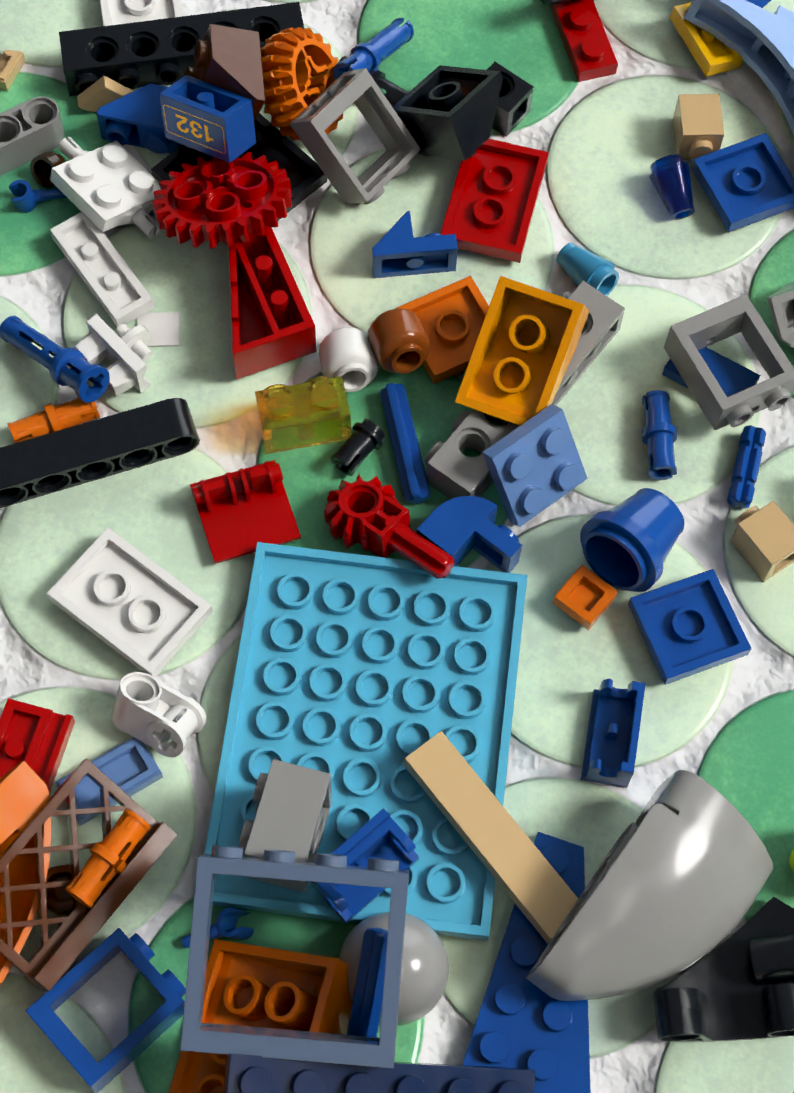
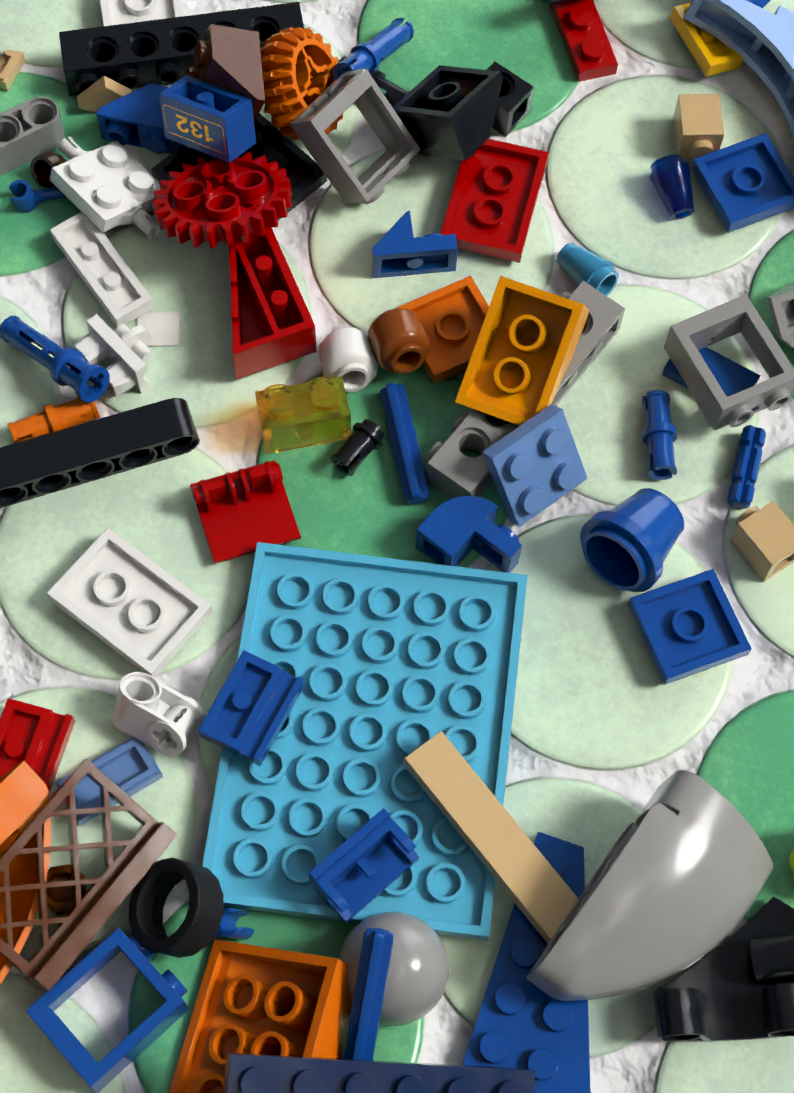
(108, 858): orange pin -> none
(201, 918): none -> black tyre
(251, 707): none -> blue plate
(283, 1042): sand blue window -> none
(289, 816): light grey brick -> none
(381, 526): red gear -> none
(585, 597): orange plate -> none
(613, 734): blue hinge -> none

